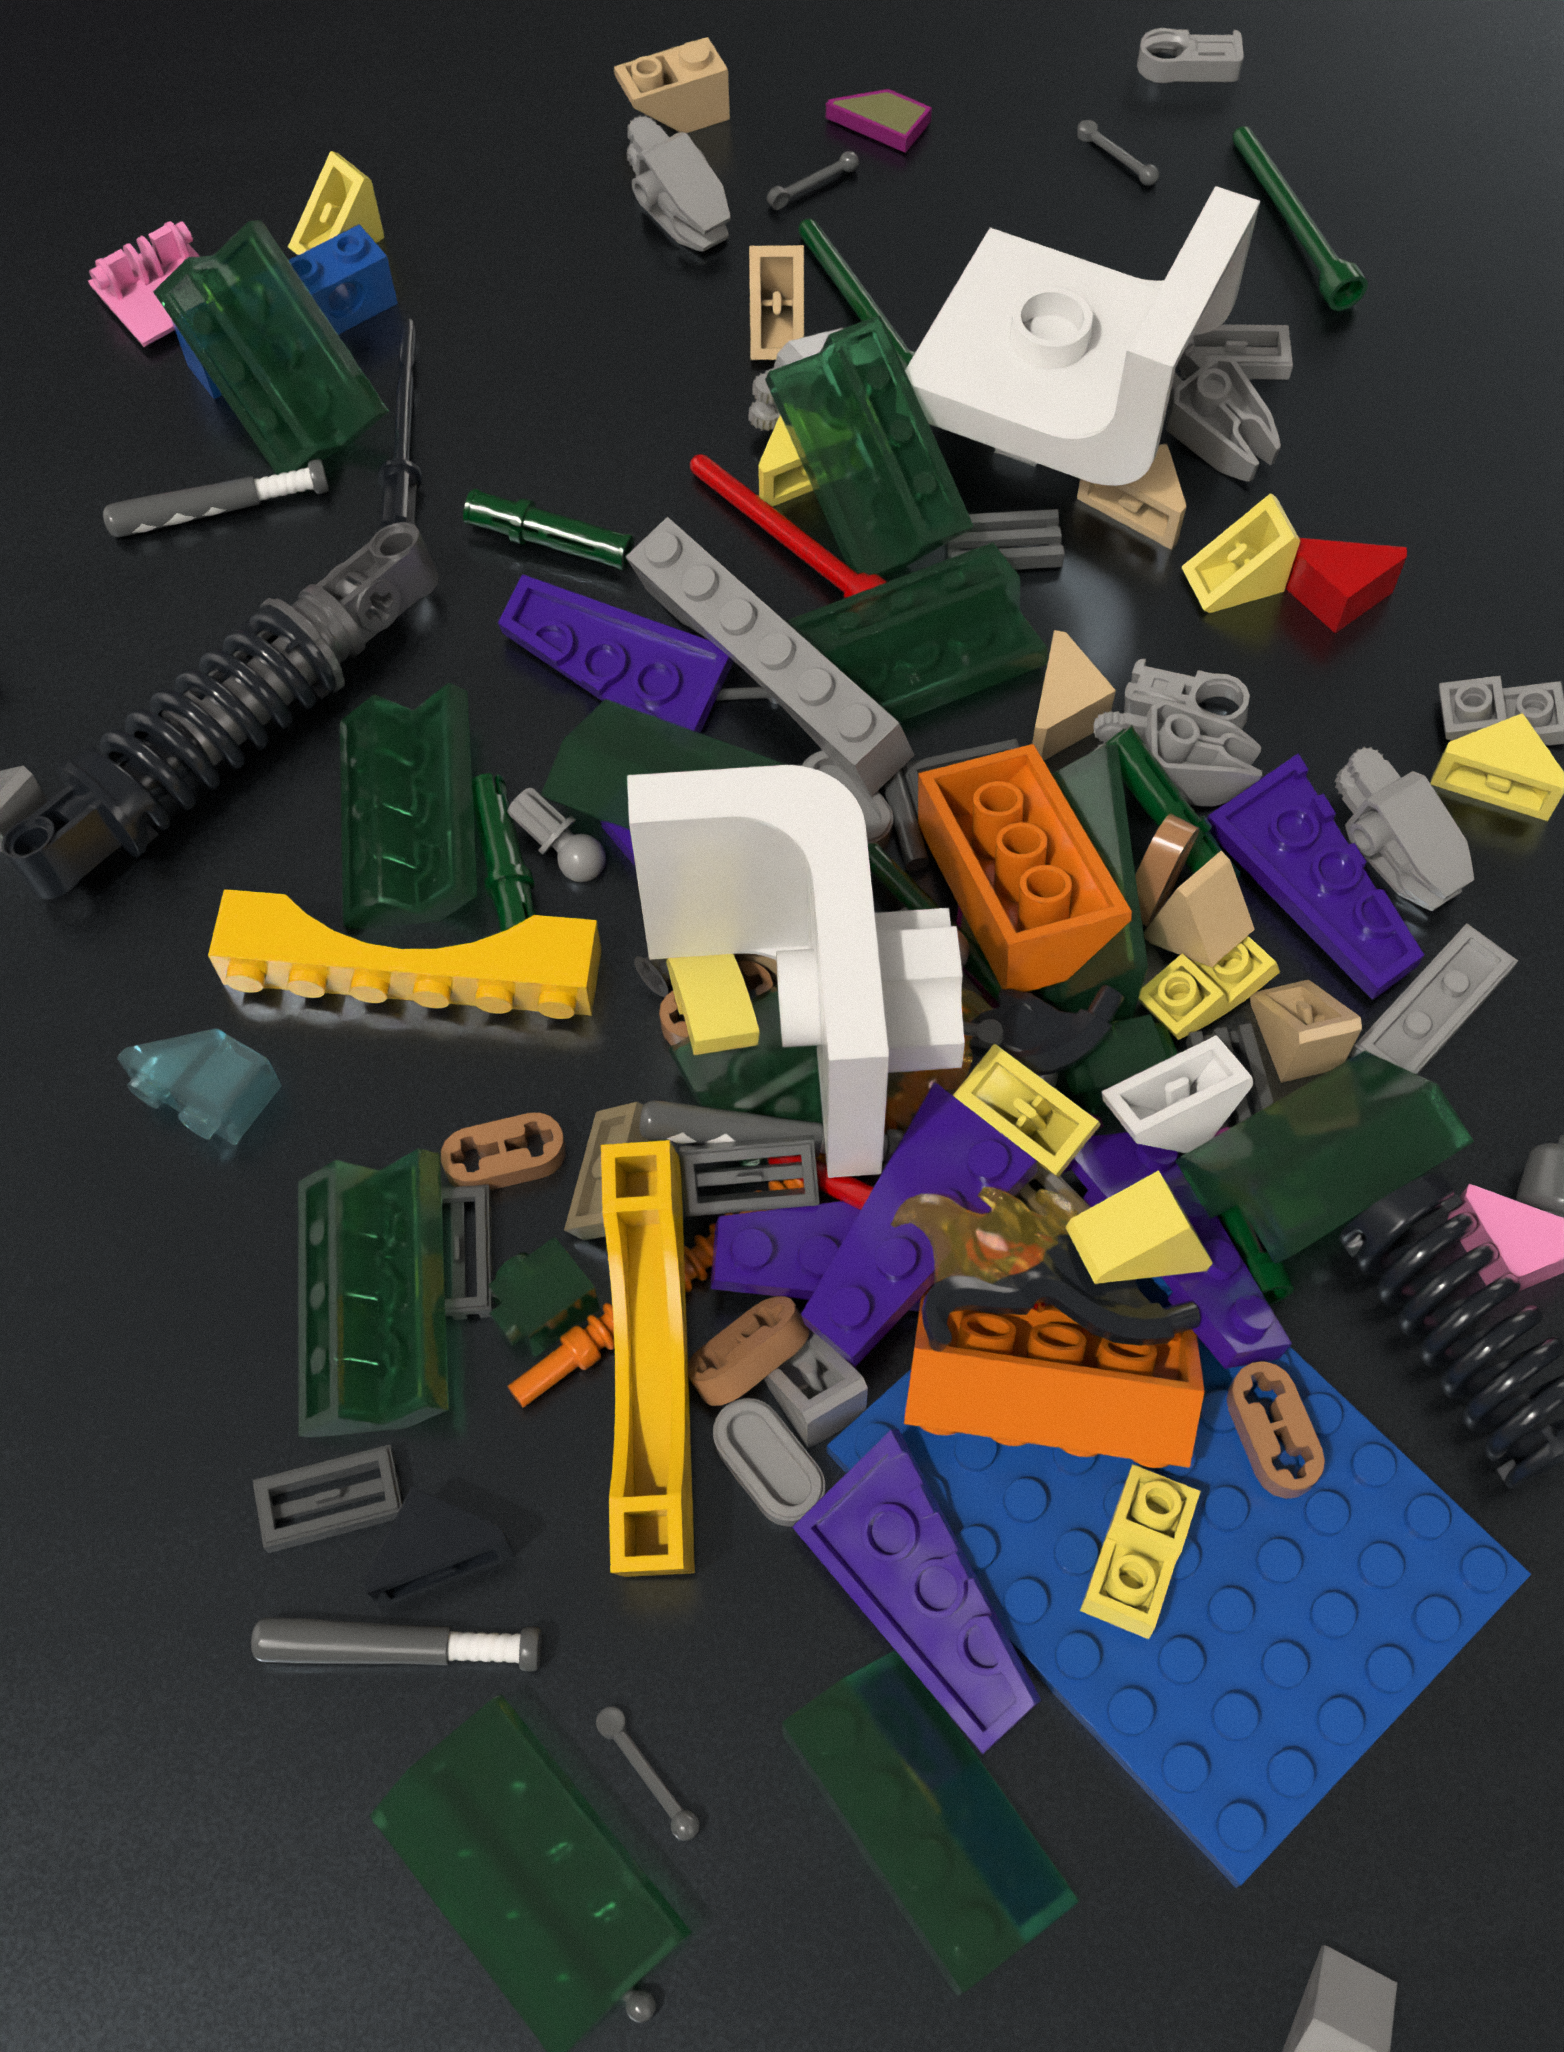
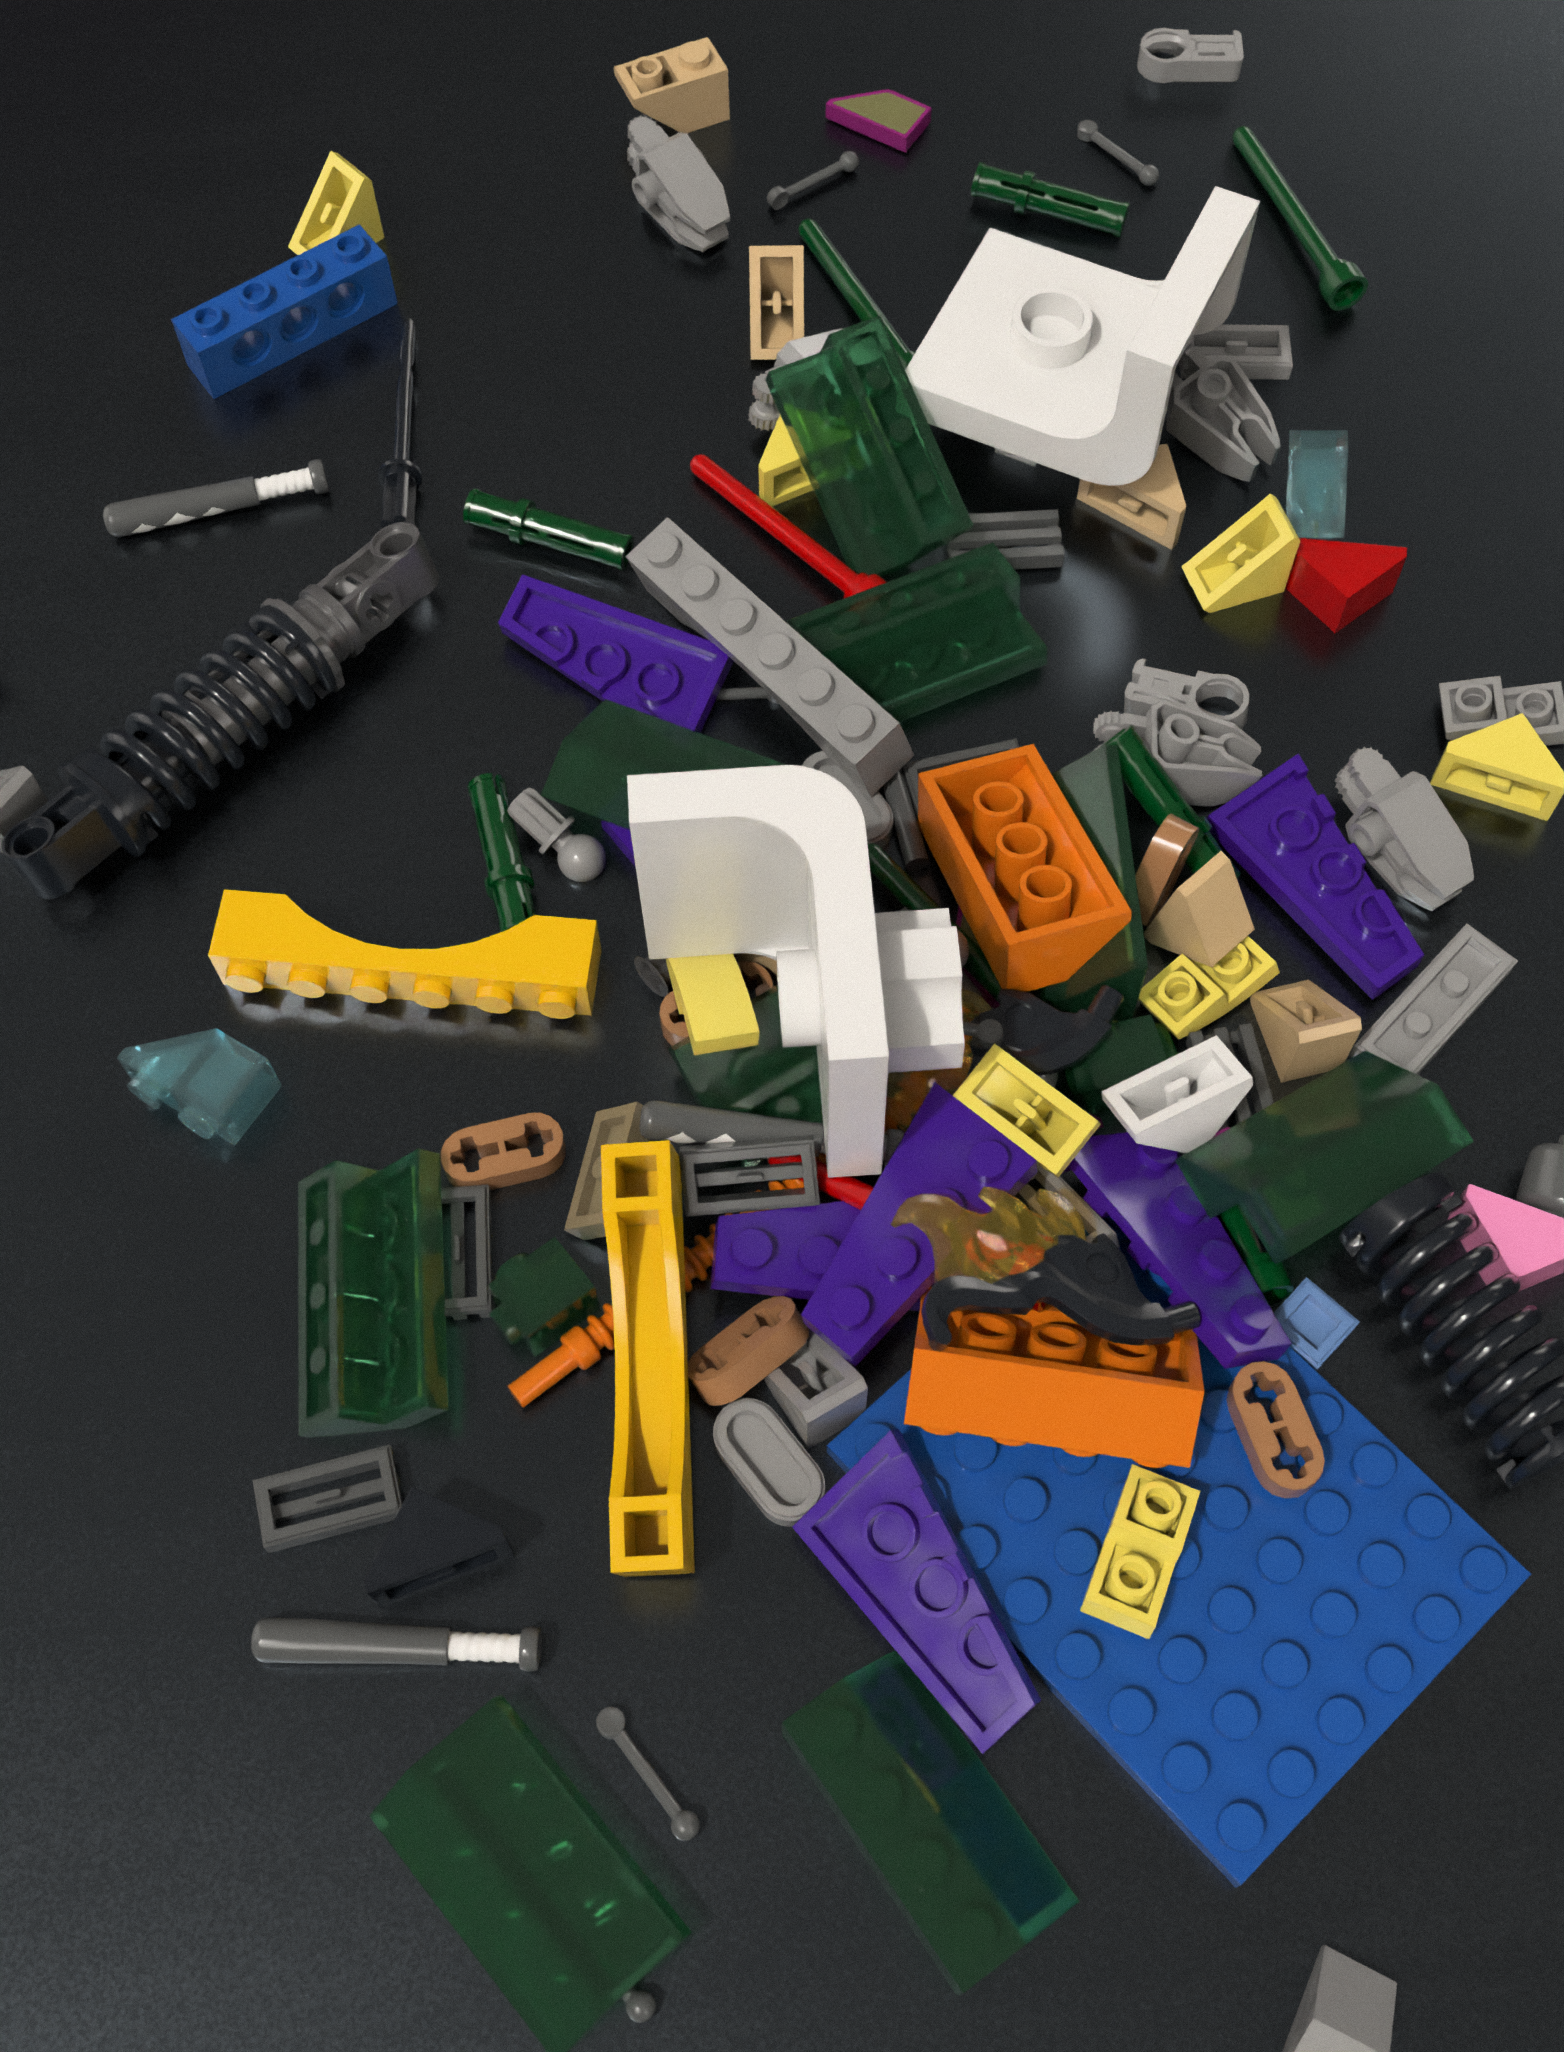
(129, 278): bright pink hinge -> none
(270, 350): clear green slope -> none
(406, 811): clear green slope -> none
(1049, 199): none -> dark green pin
(1070, 698): tan slope -> none
(1138, 1235): light yellow slope -> none
(1314, 1323): none -> medium blue tile
(1317, 483): none -> clear light blue slope

